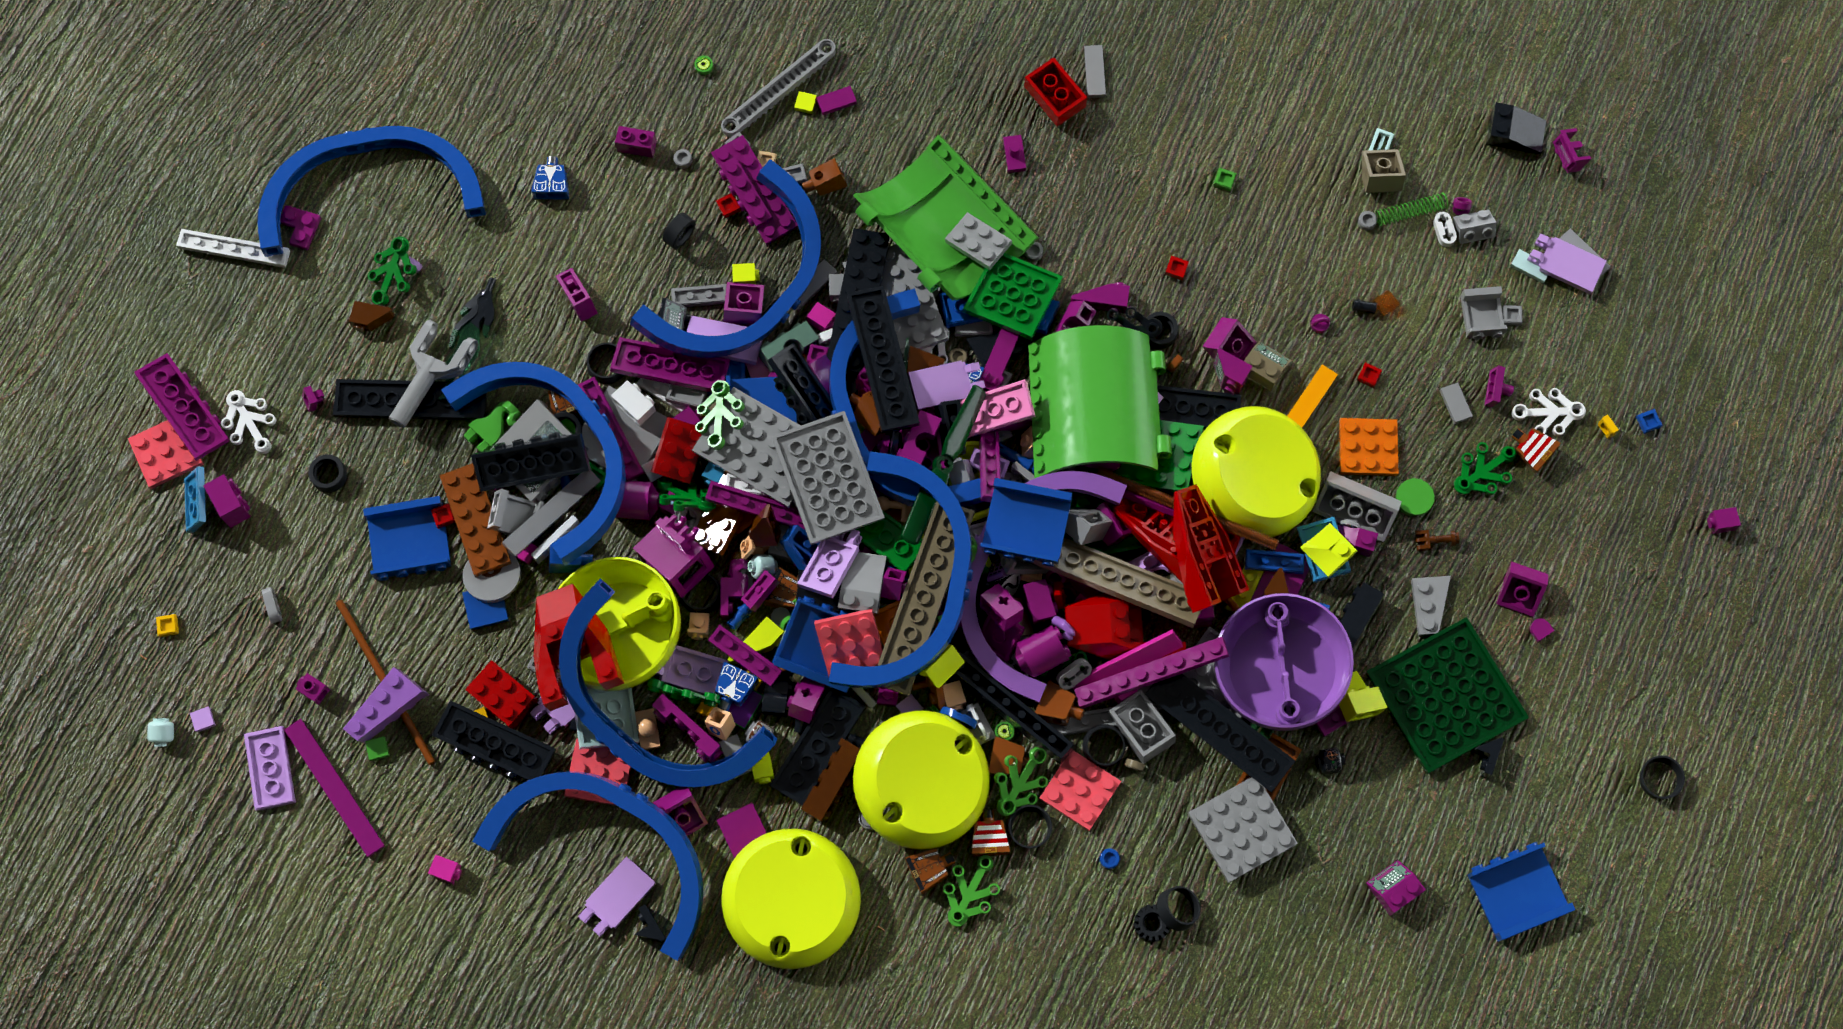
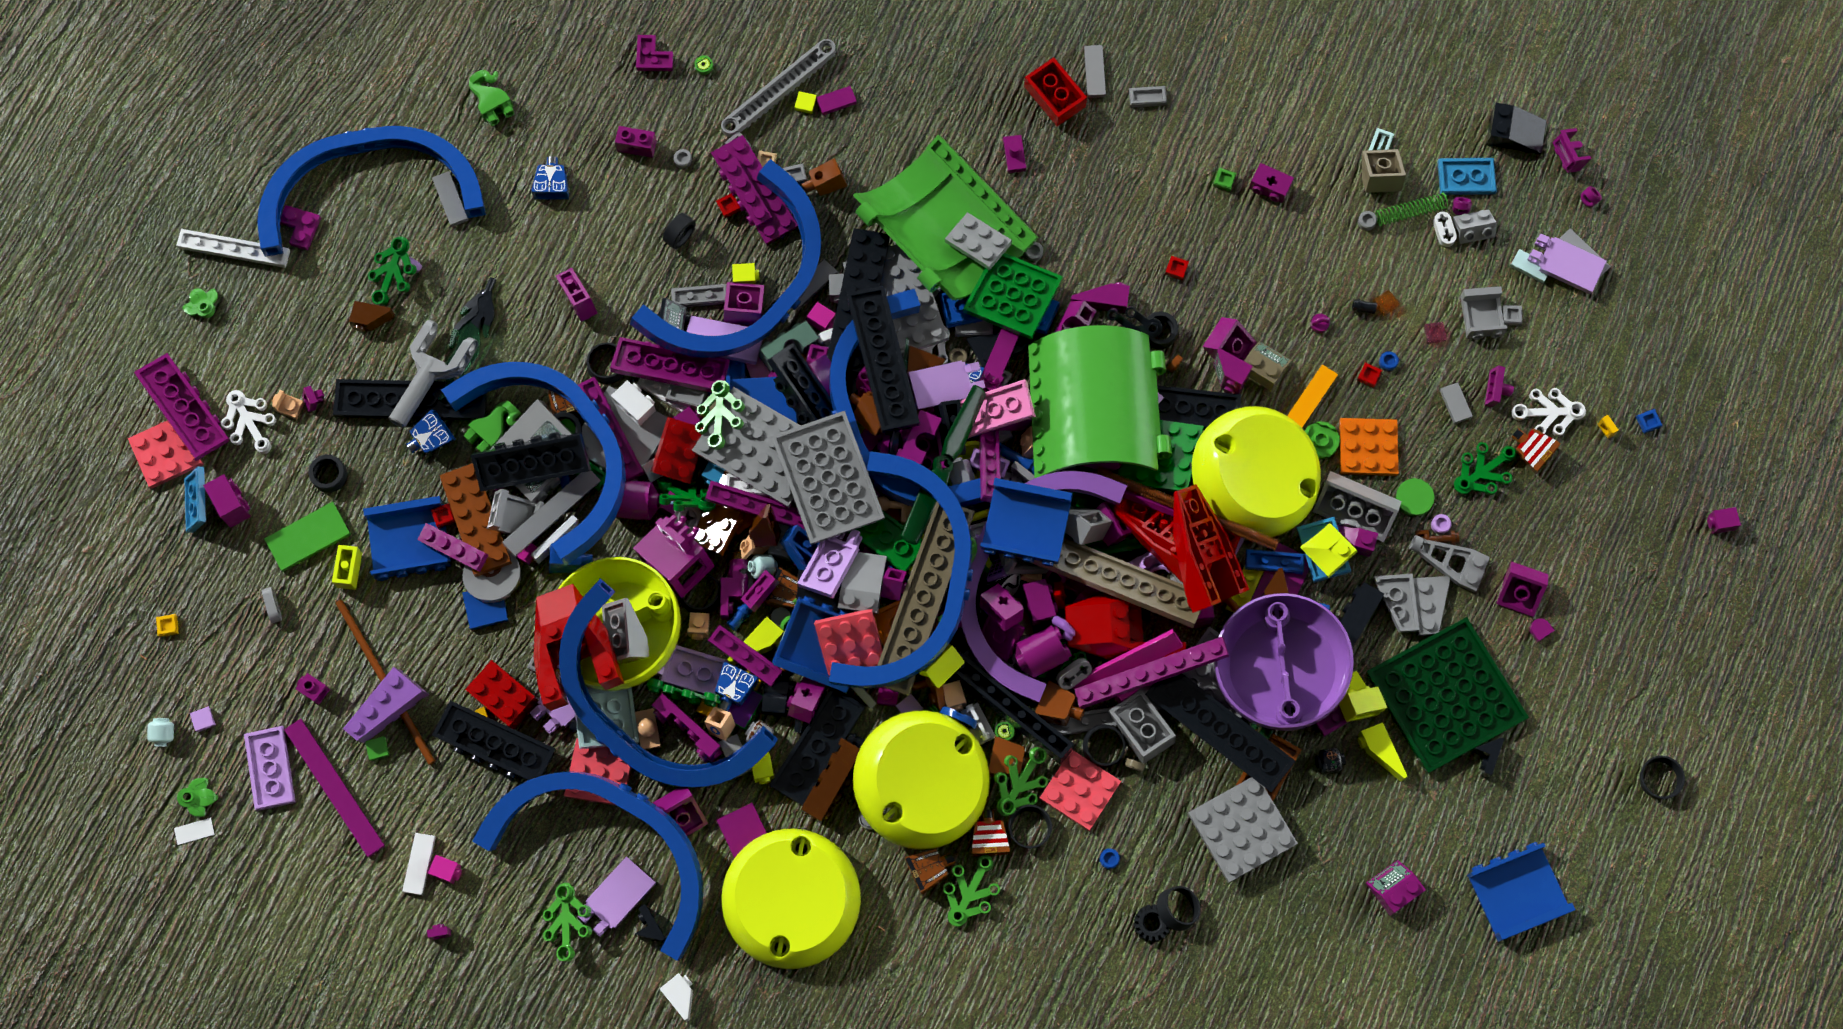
(194, 831): none -> white sticker
(199, 795): none -> bright green plate
(201, 303): none -> bright green plate
(287, 405): none -> light nougat bracket
(307, 536): none -> bright green tile
(347, 567): none -> neon yellow brick
(419, 864): none -> white tile
(430, 433): none -> blue torso
(439, 931): none -> magenta plate
(450, 199): none -> light grey tile
(453, 547): none -> magenta plate
(491, 99): none -> bright green hips
(565, 919): none -> bright green plant
(625, 631): none -> light grey slope
(649, 59): none -> magenta plate
(679, 994): none -> white slope
(1147, 96): none -> light grey tile
(1280, 183): none -> magenta brick
(1324, 437): none -> bright green tile
(1380, 747): none -> neon yellow slope
(1388, 361): none -> blue tile
(1400, 600): none -> light grey wing
(1435, 332): none -> clear pink tile
(1441, 524): none -> lavender tile
(1466, 176): none -> dark azure tile
(1473, 567): none -> light grey plate
(1592, 194): none -> magenta tile

